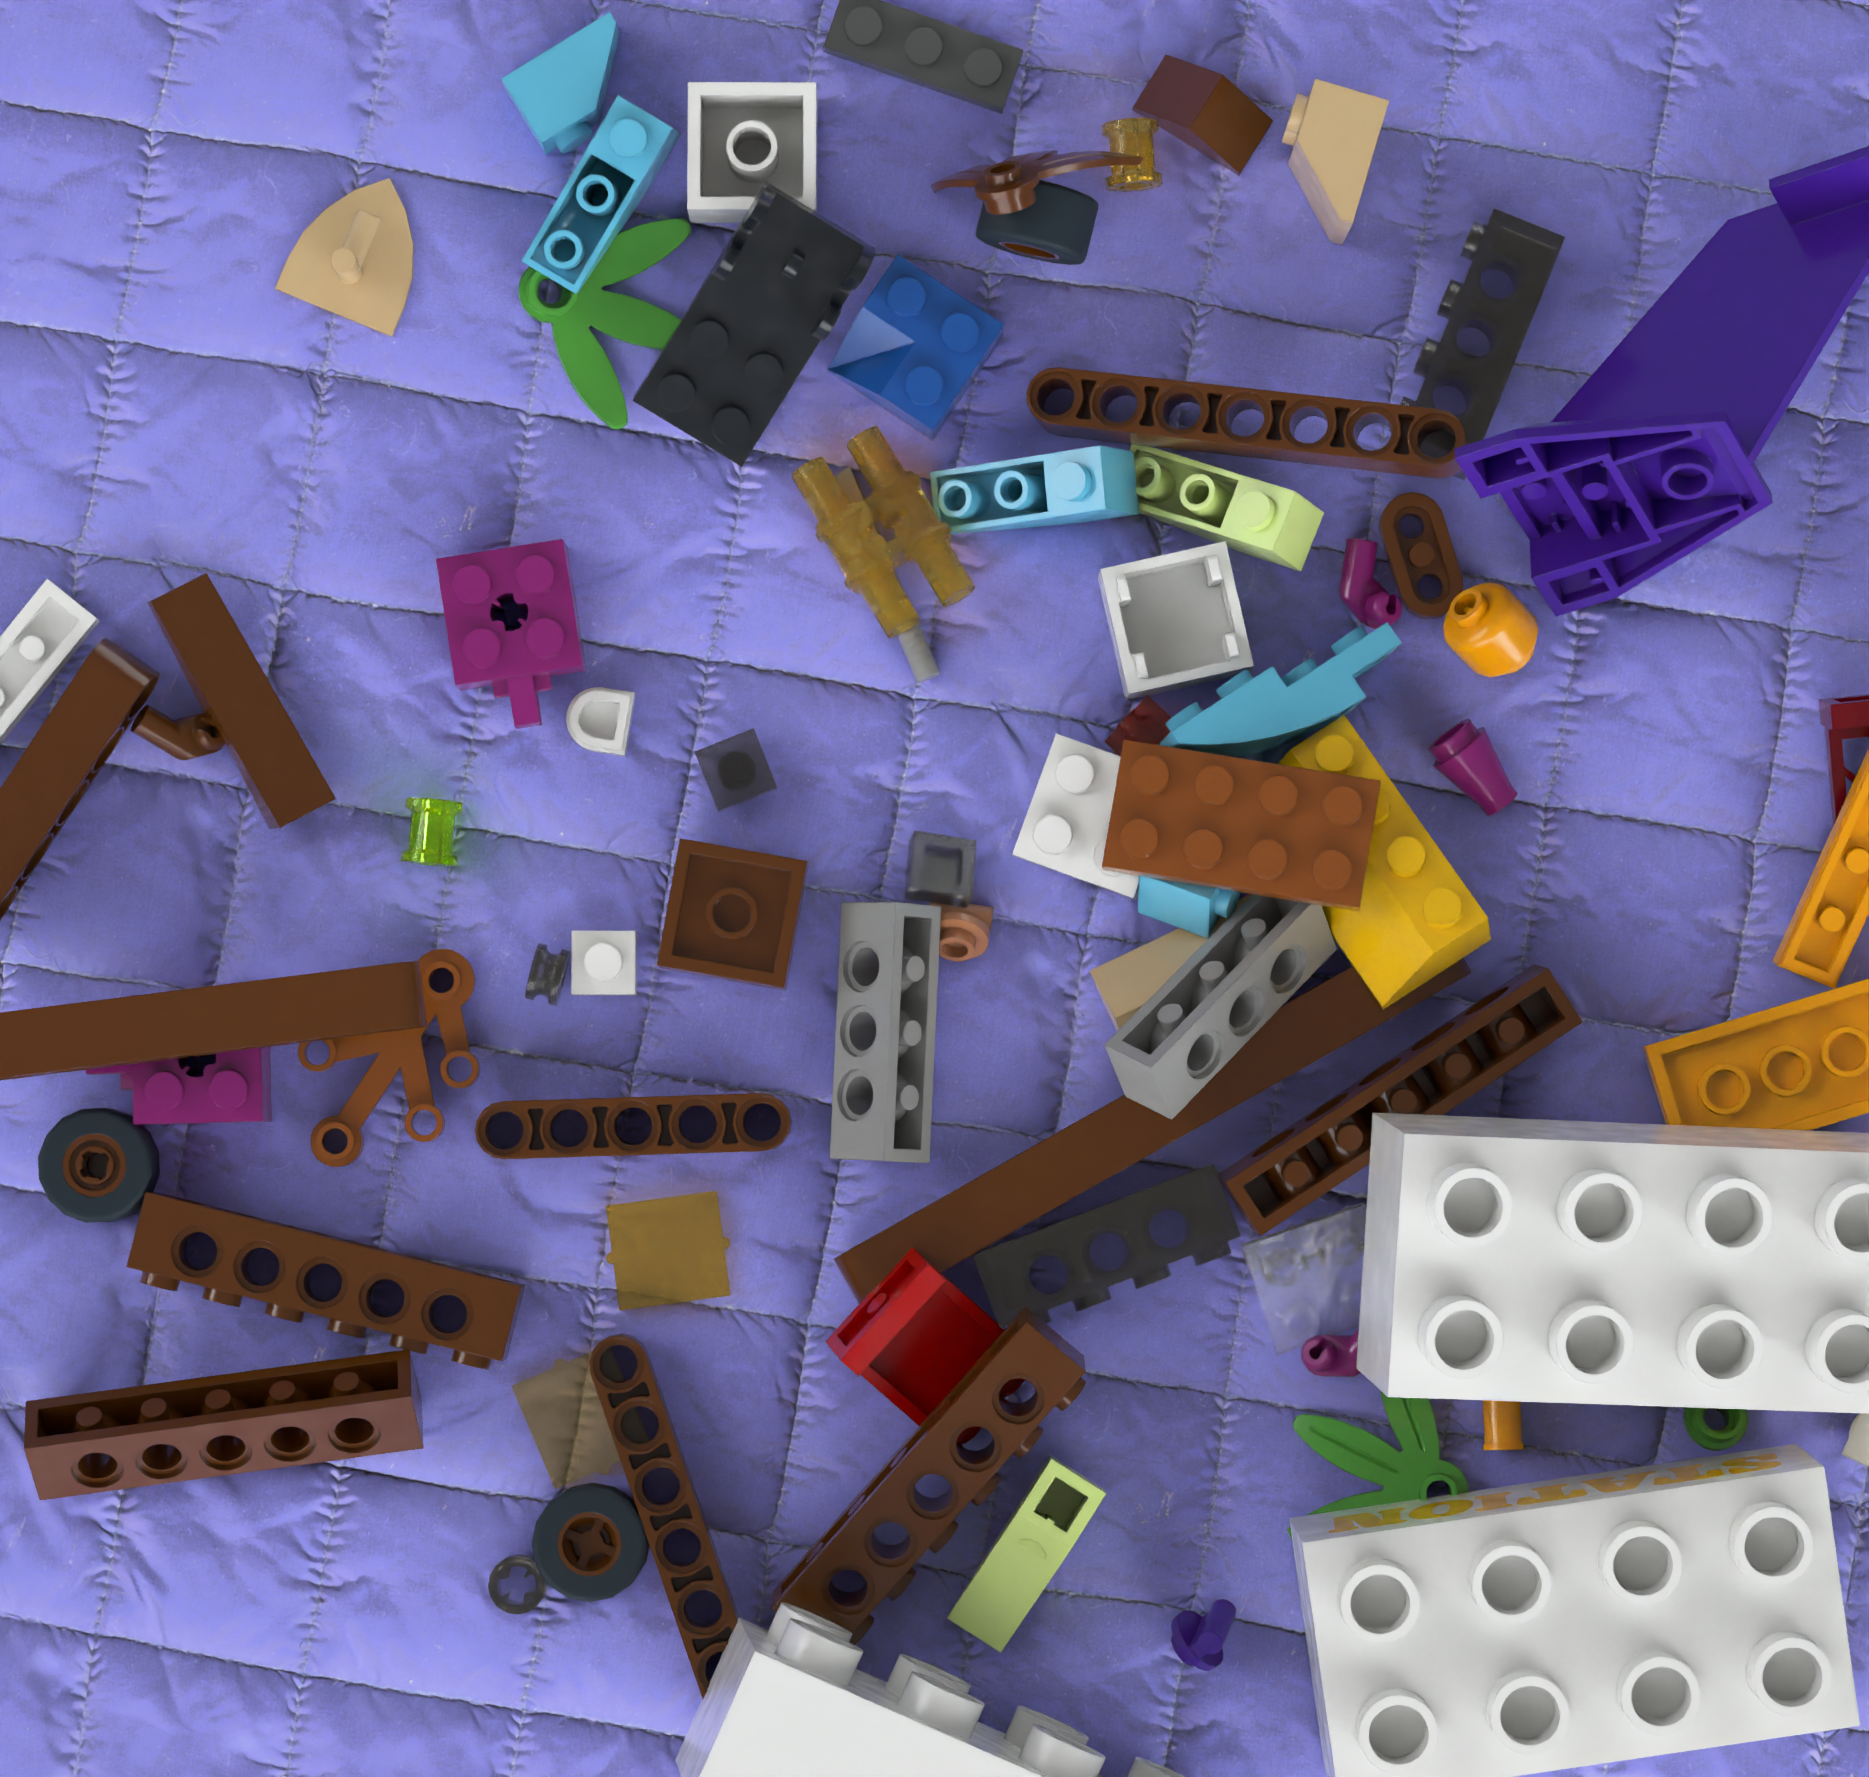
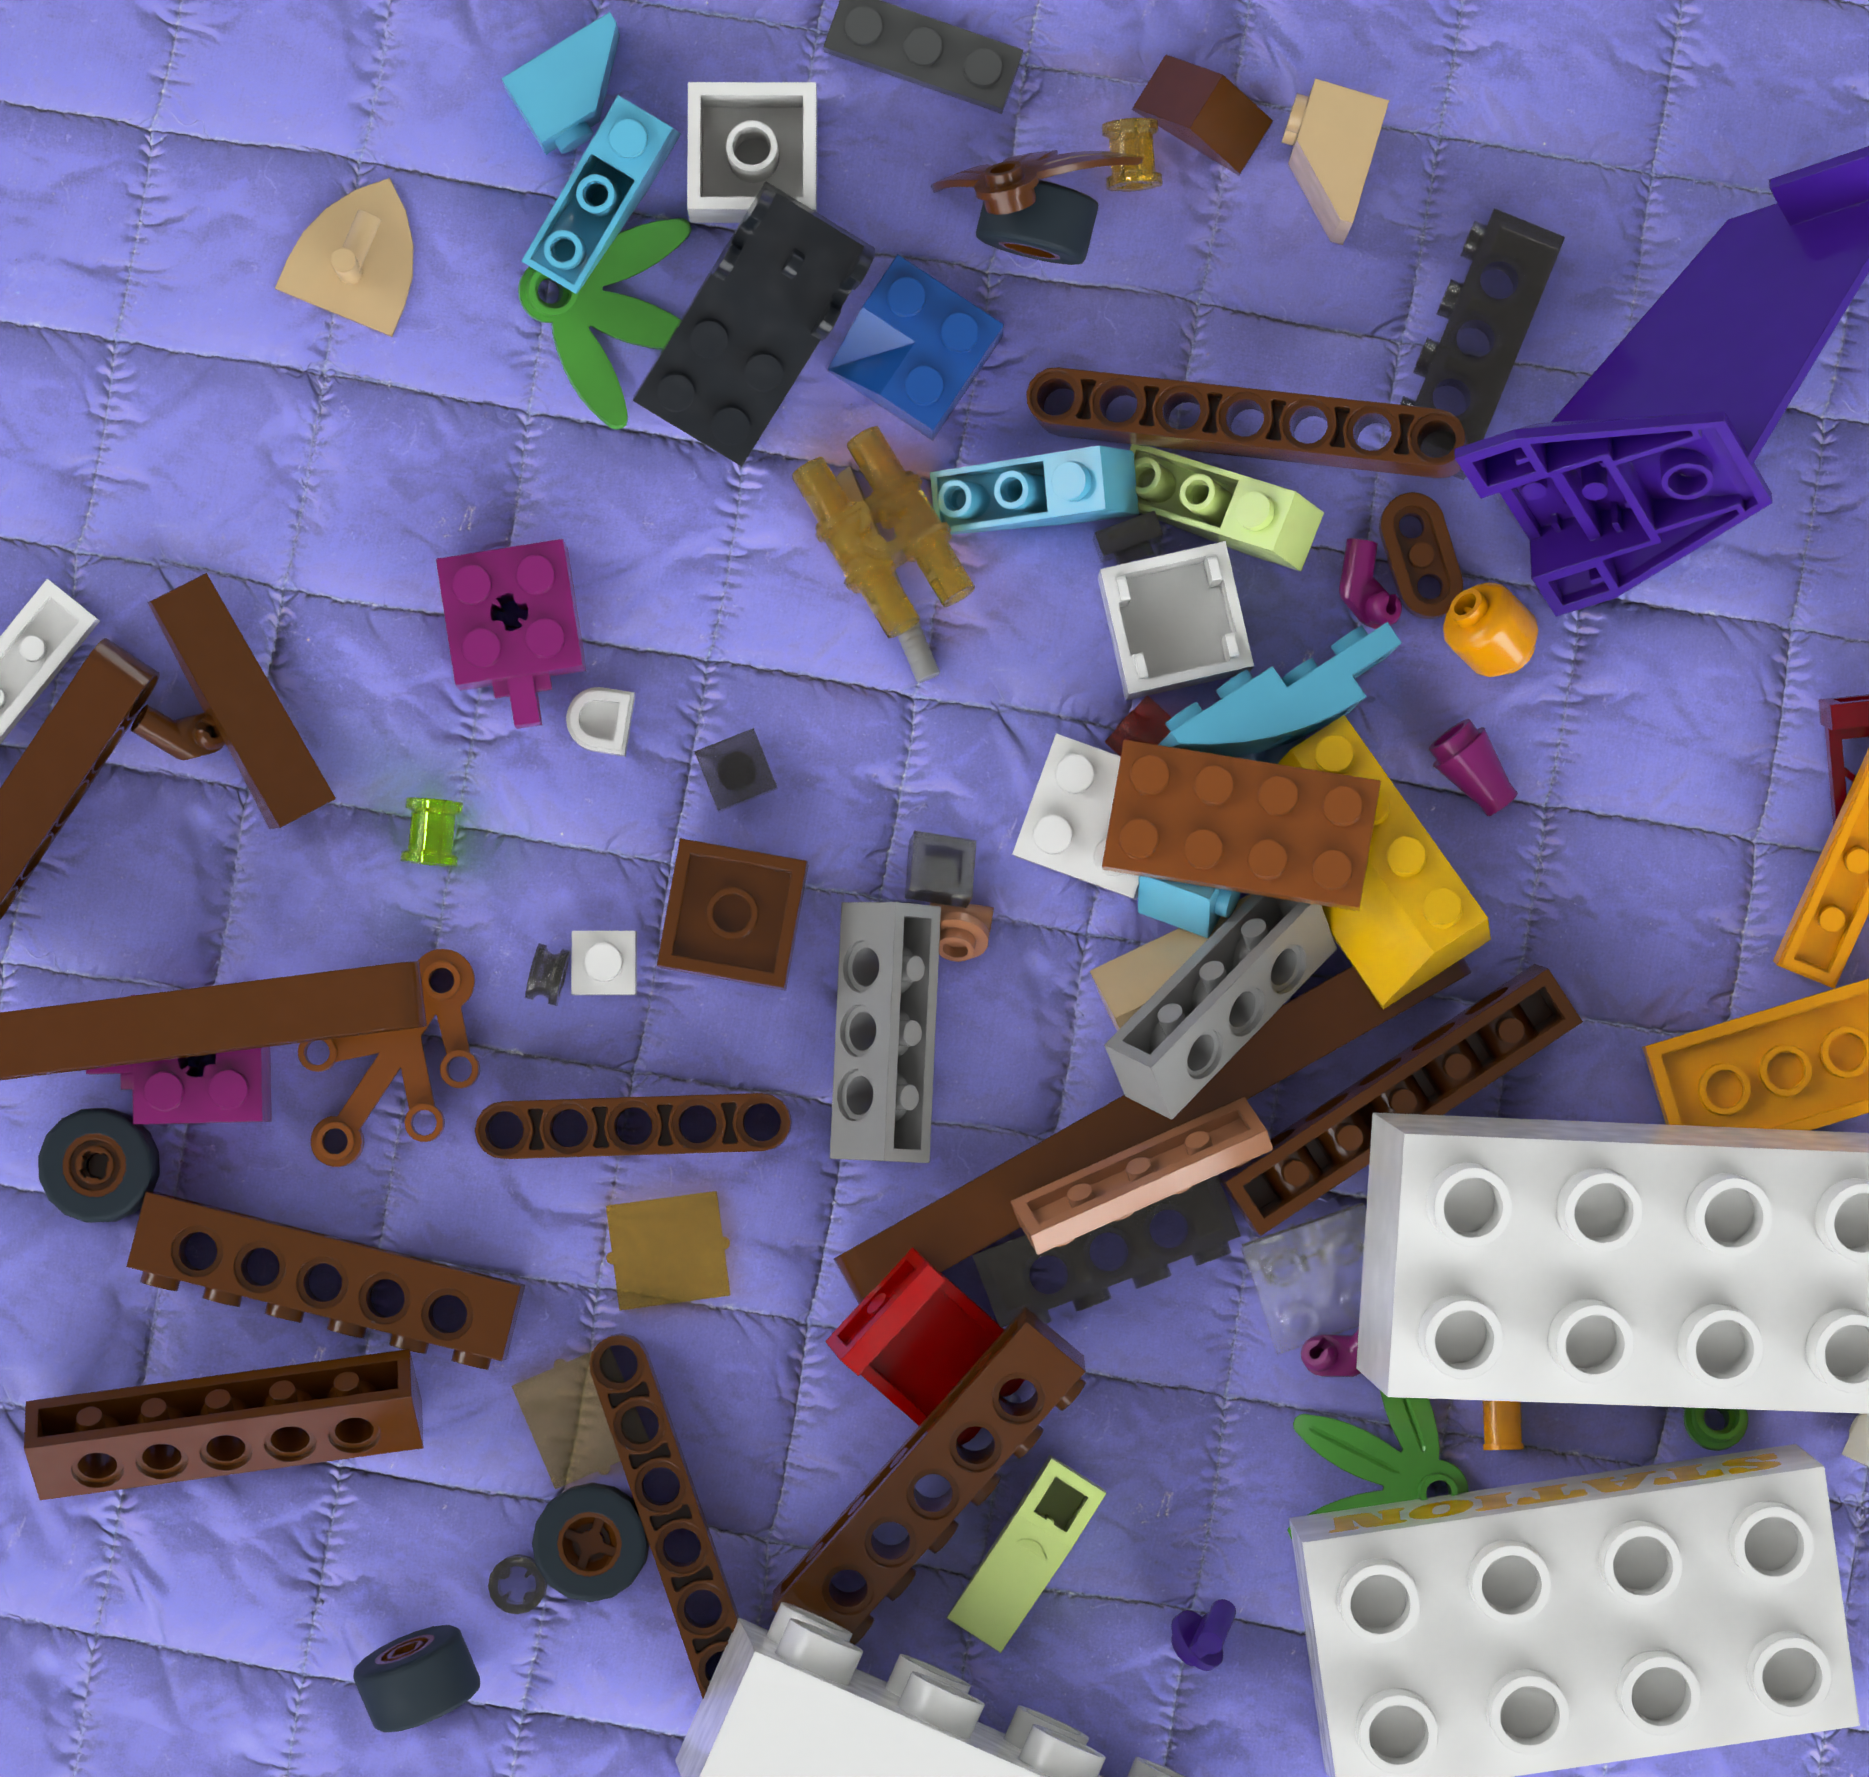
(416, 1678): none -> black wheel
(1129, 539): none -> clear smoke plate
(1141, 1175): none -> nougat plate

